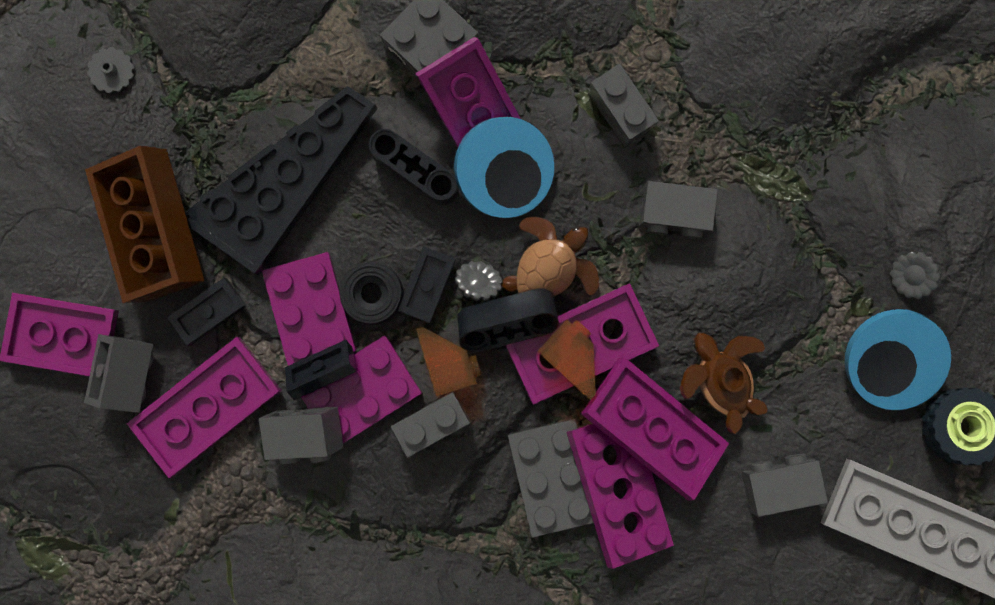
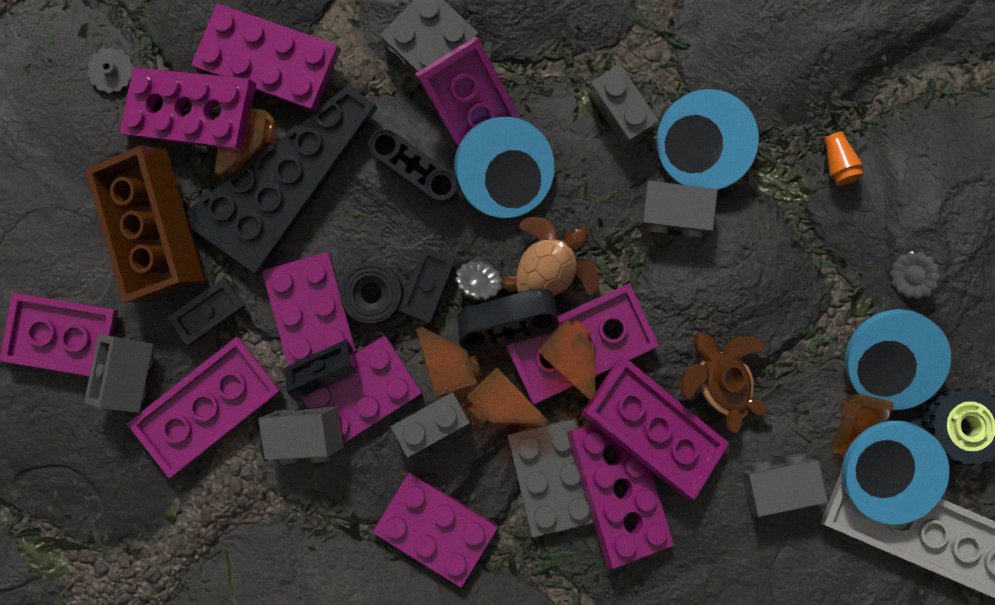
(197, 127): none -> magenta plate
(259, 134): none -> clear orange slope
(275, 57): none -> magenta plate
(435, 529): none -> magenta plate
(503, 403): none -> clear orange slope
(707, 139): none -> dark azure piece
(842, 160): none -> orange cone
(859, 414): none -> clear orange slope
(895, 472): none -> dark azure piece

